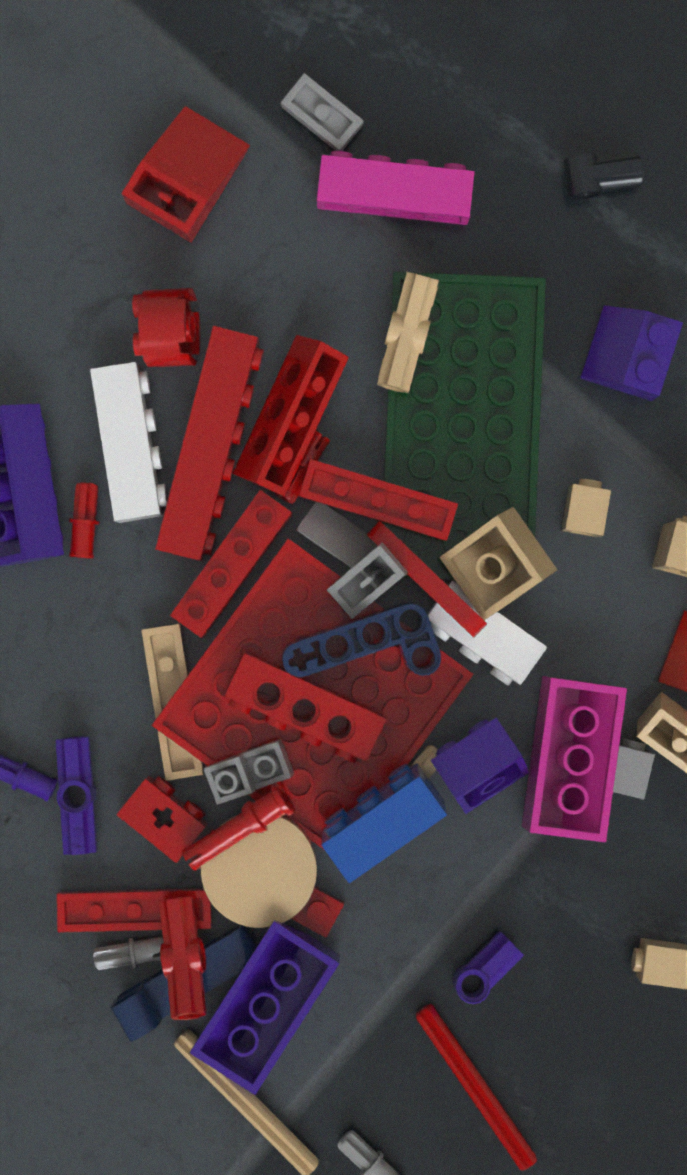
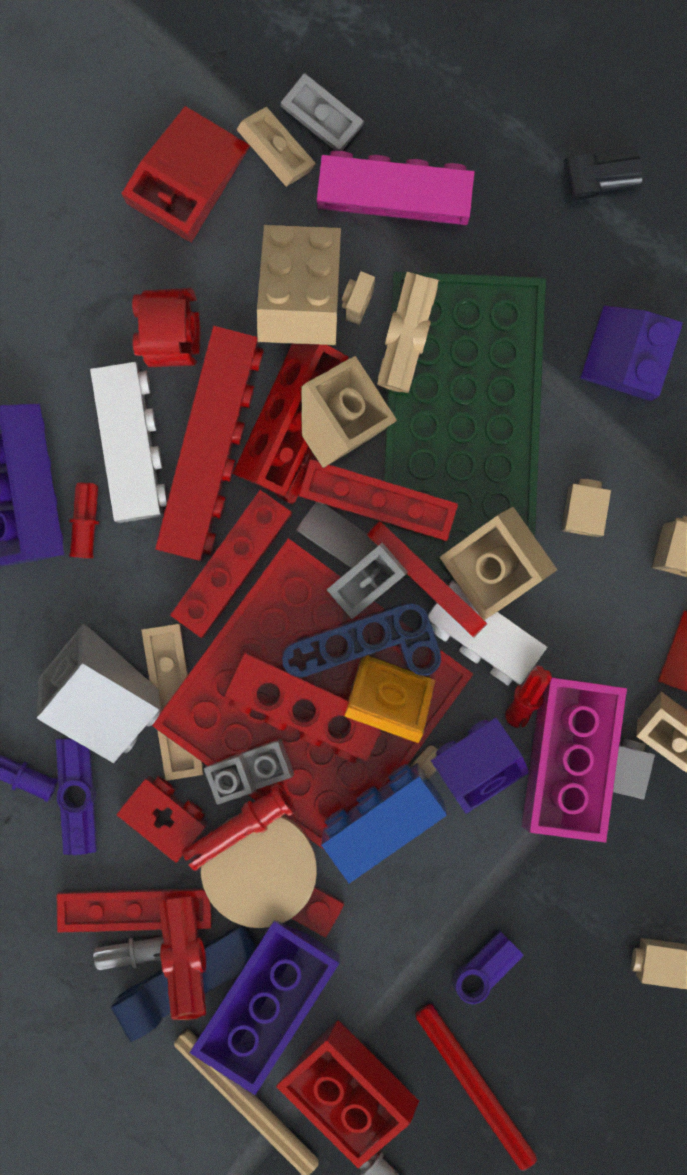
(96, 696): none -> slope
(276, 146): none -> tan plate
(299, 285): none -> tan brick
(342, 411): none -> tan slope
(348, 1094): none -> red slope
(357, 297): none -> tan plate
(390, 698): none -> light orange plate
(528, 697): none -> red axle

